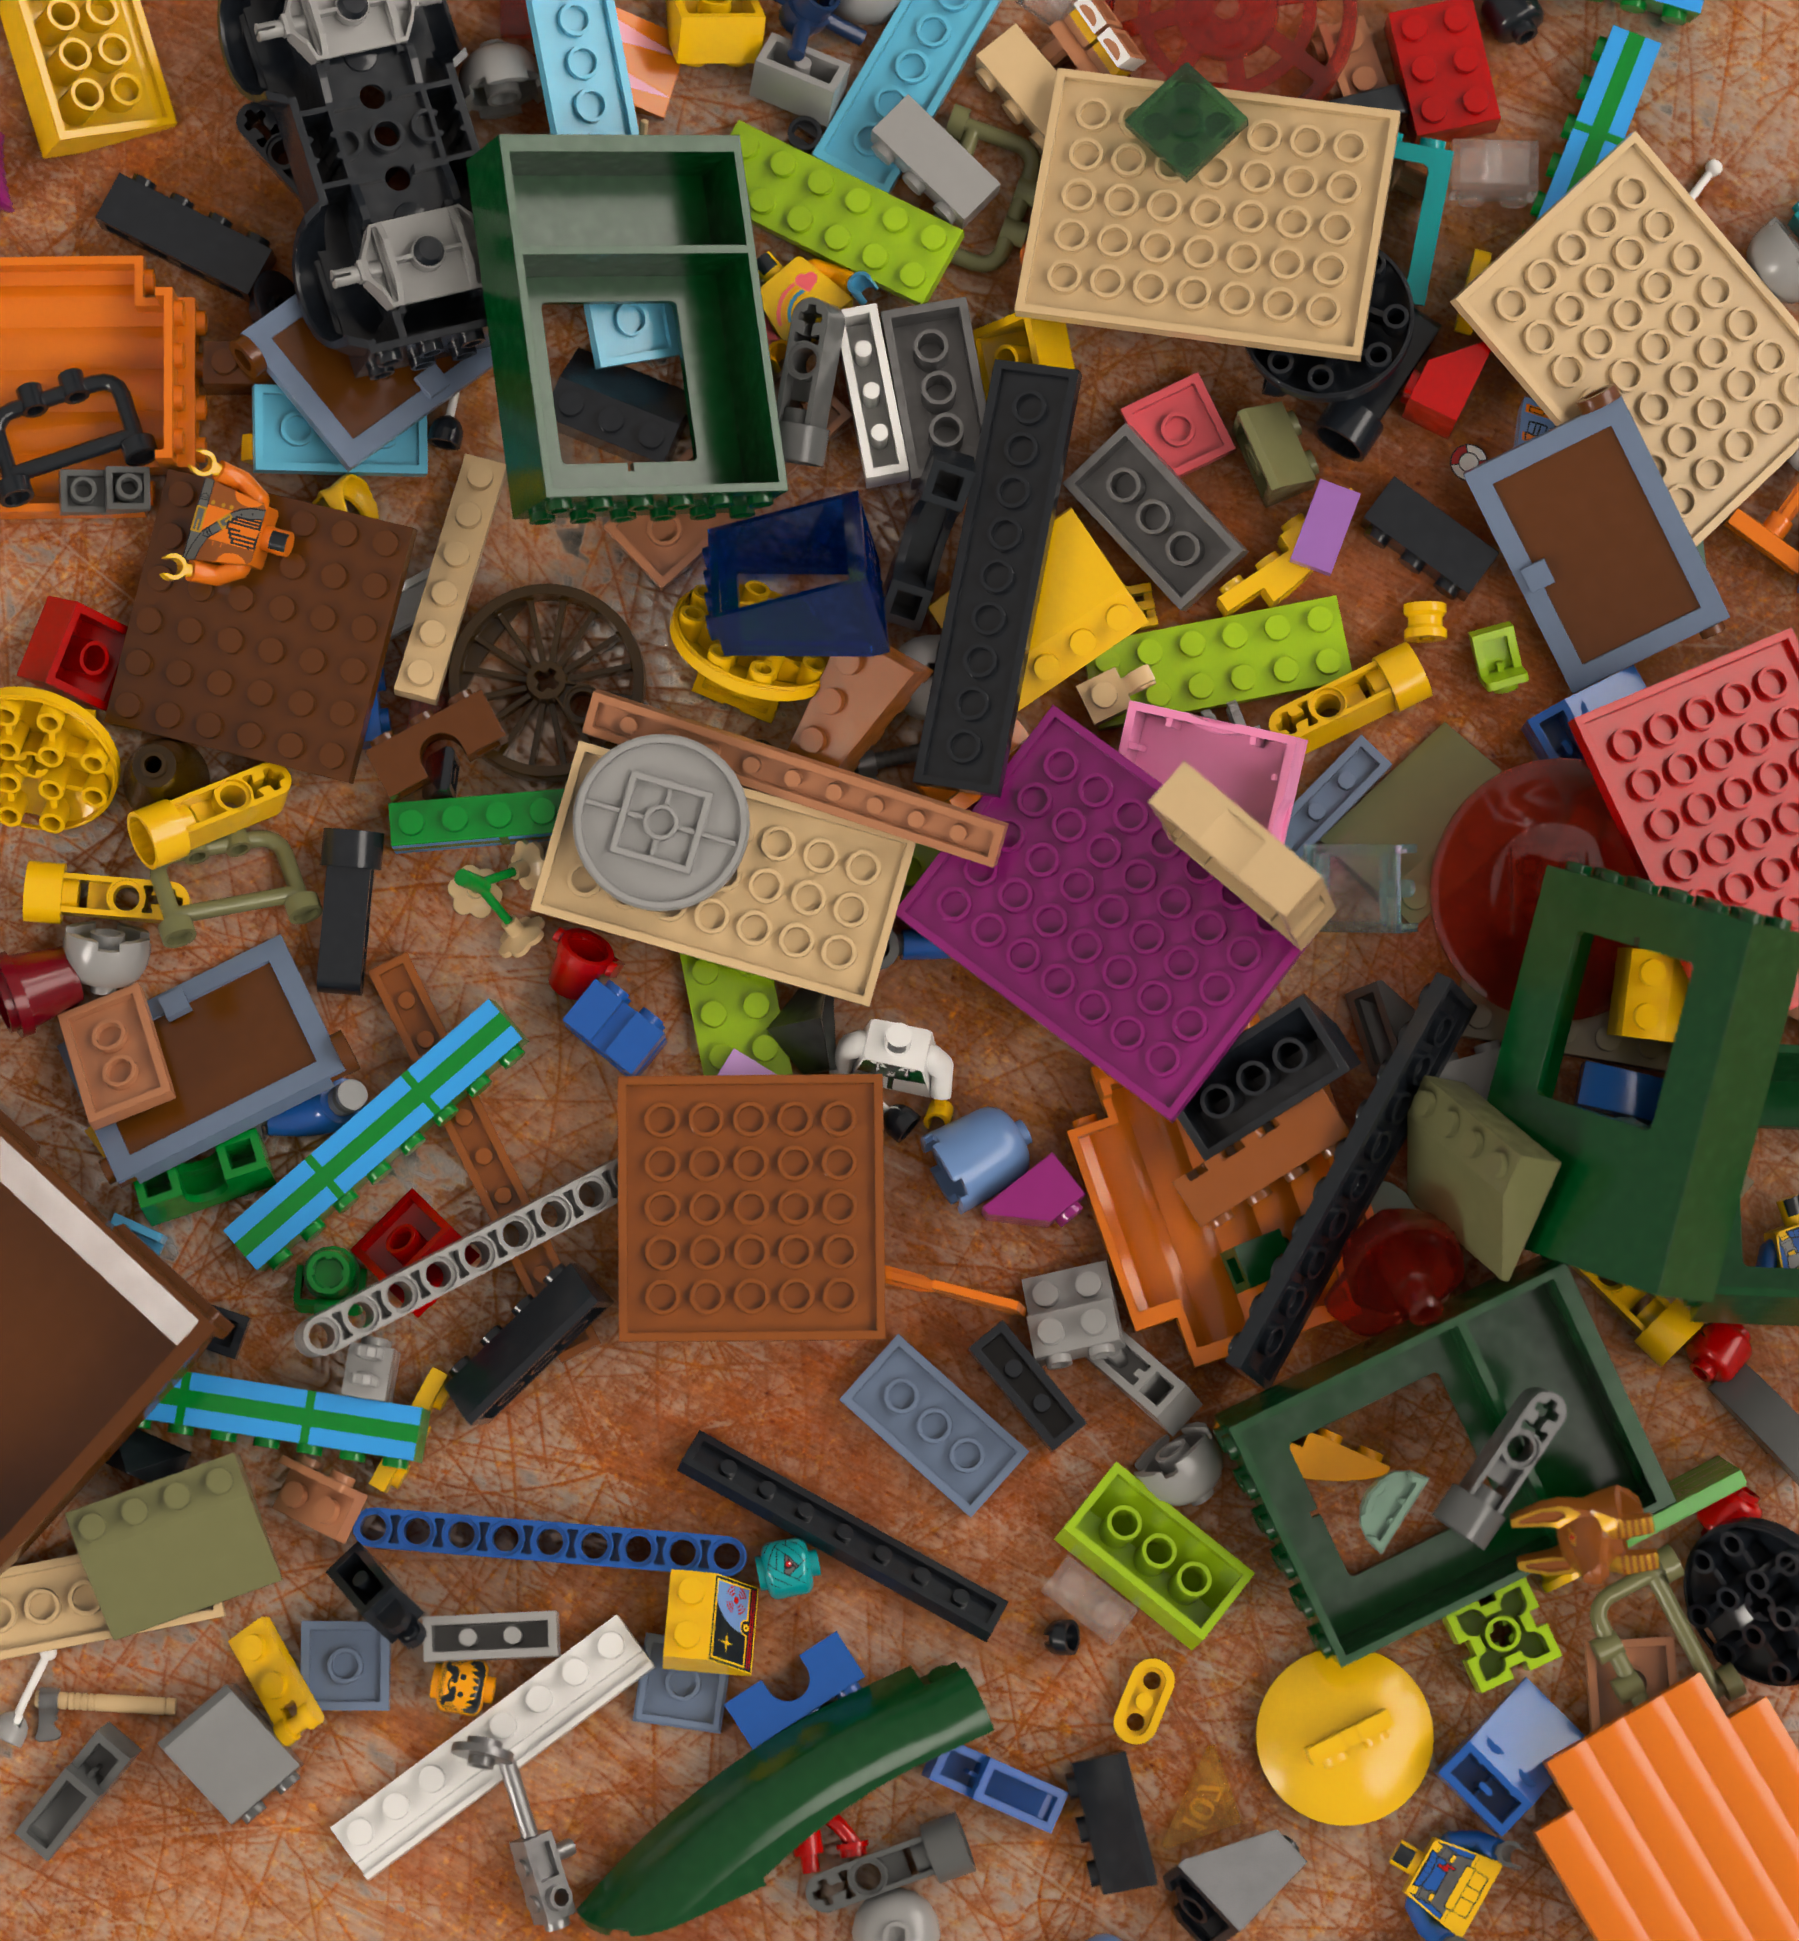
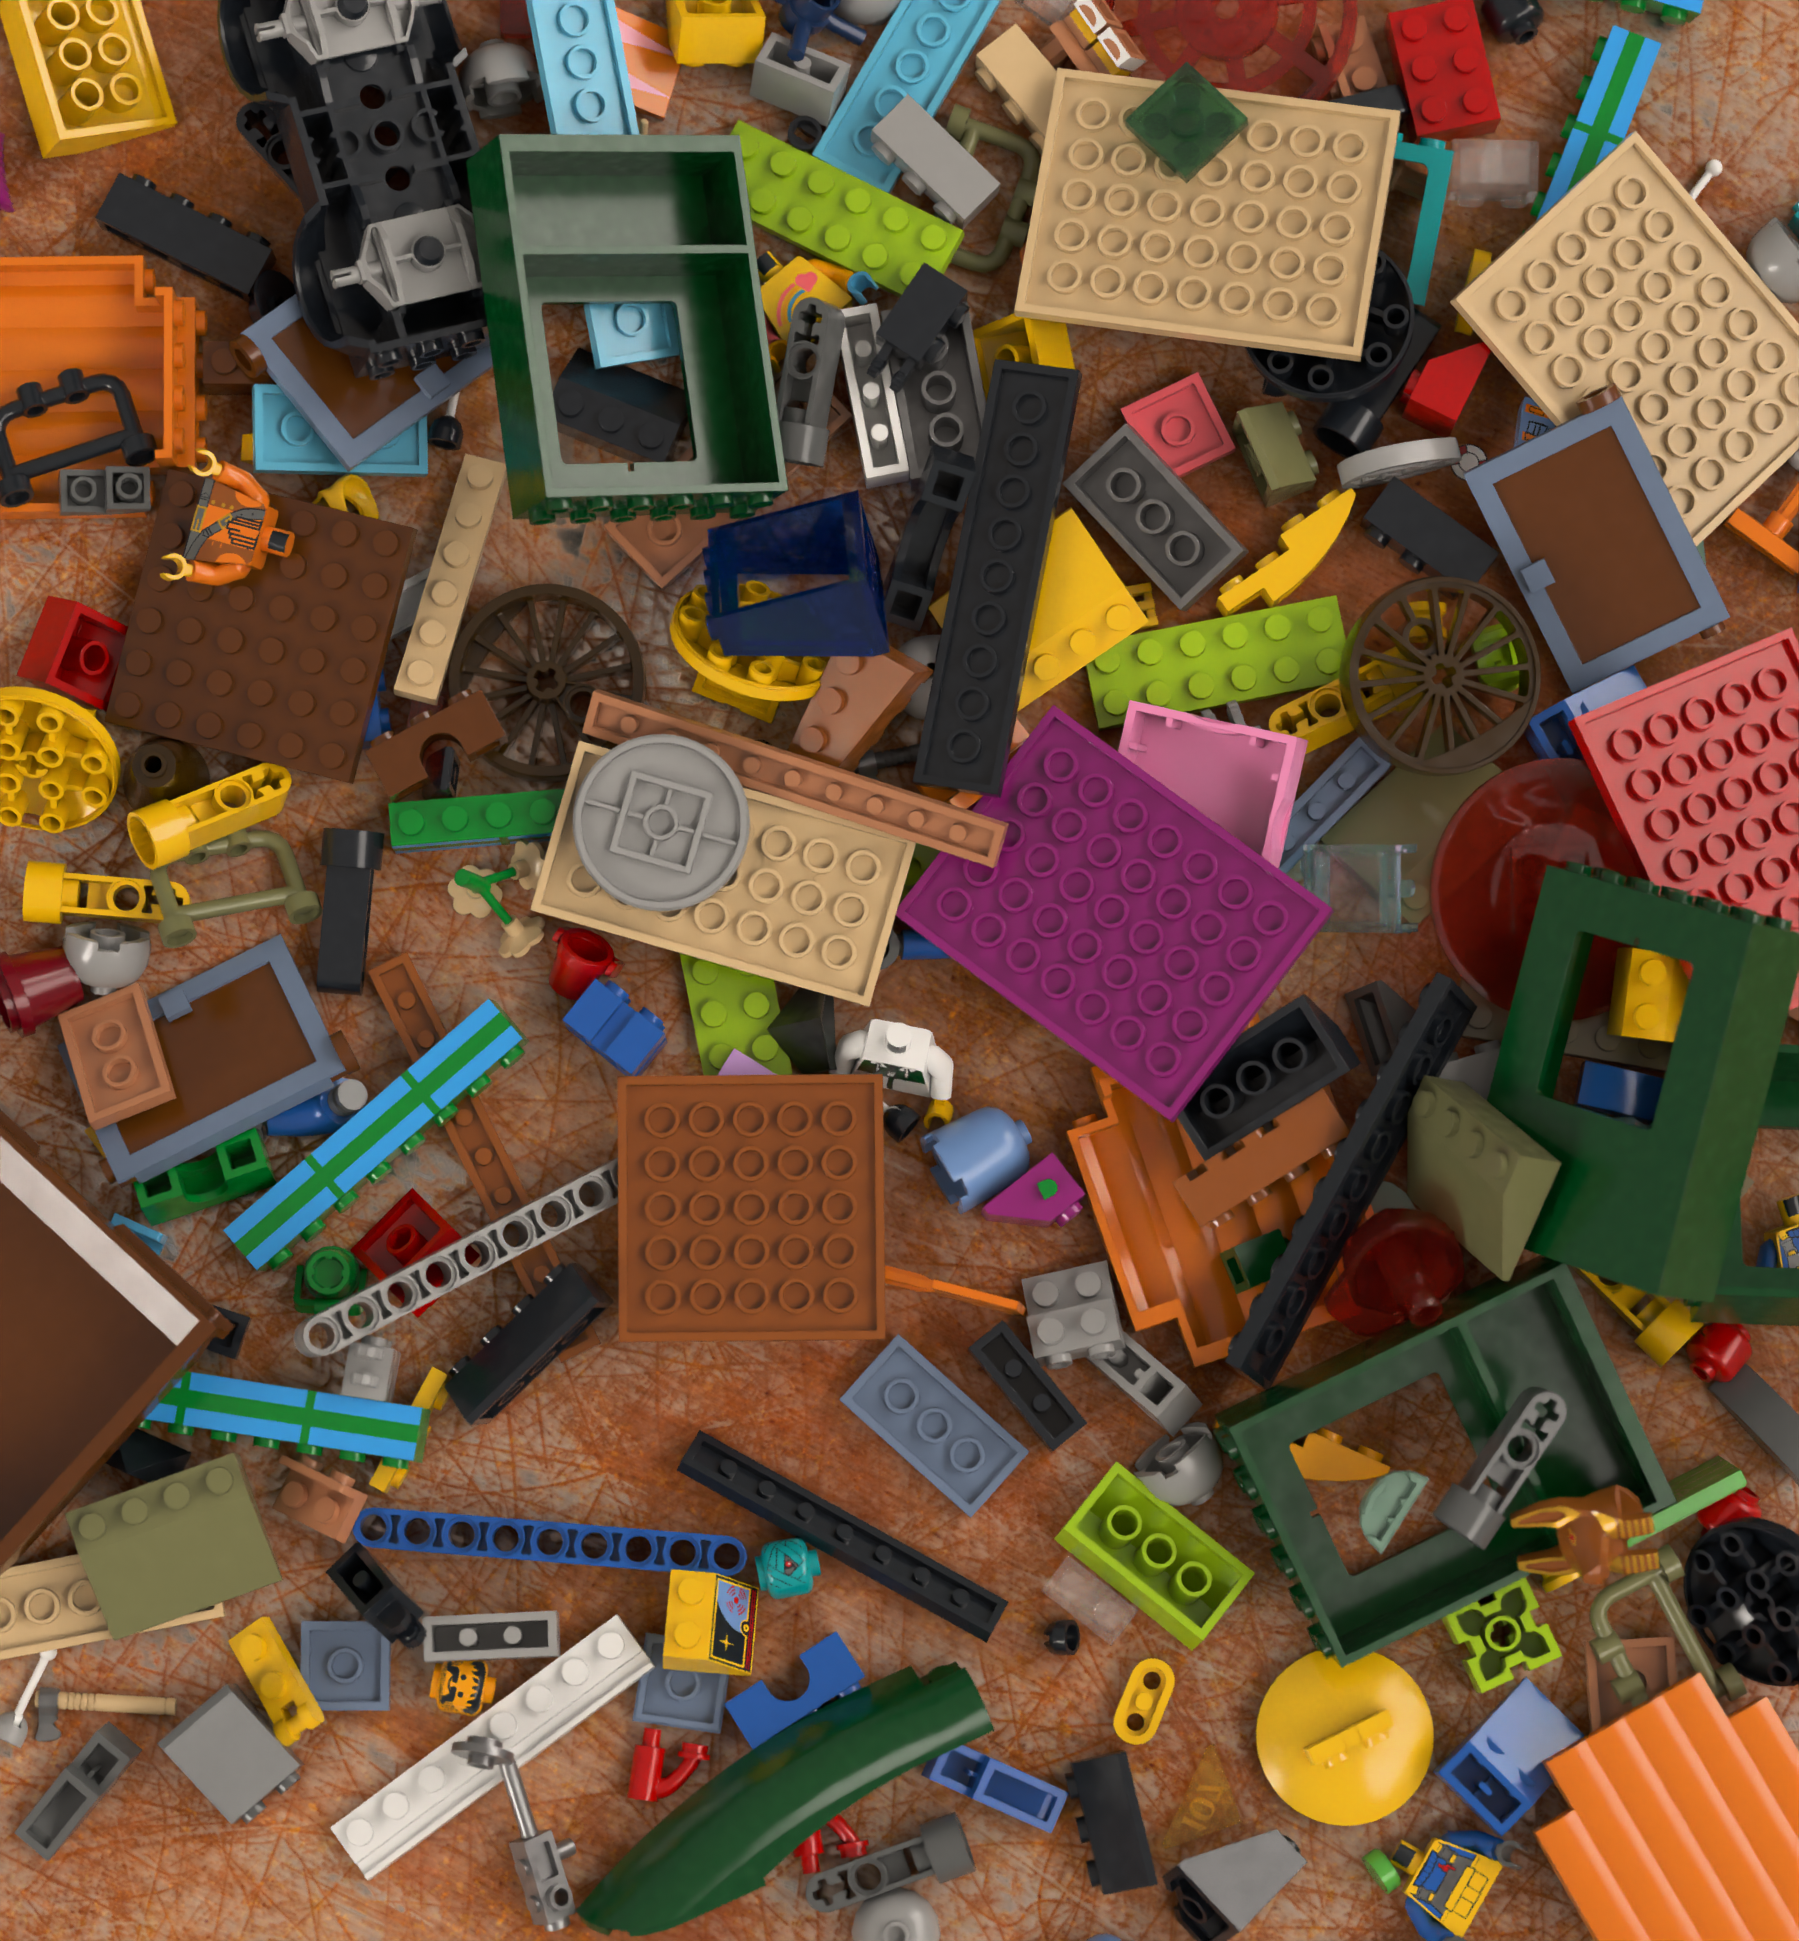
(647, 1767): none -> red plant
(918, 324): none -> black hinge
(1047, 1188): none -> green piece
(1108, 694): tan plate -> none
(1243, 855): tan tile -> none
(1325, 527): medium lavender tile -> none
(1381, 1870): none -> bright green tile
(1397, 460): none -> light grey piece
(1481, 748): none -> dark brown piece

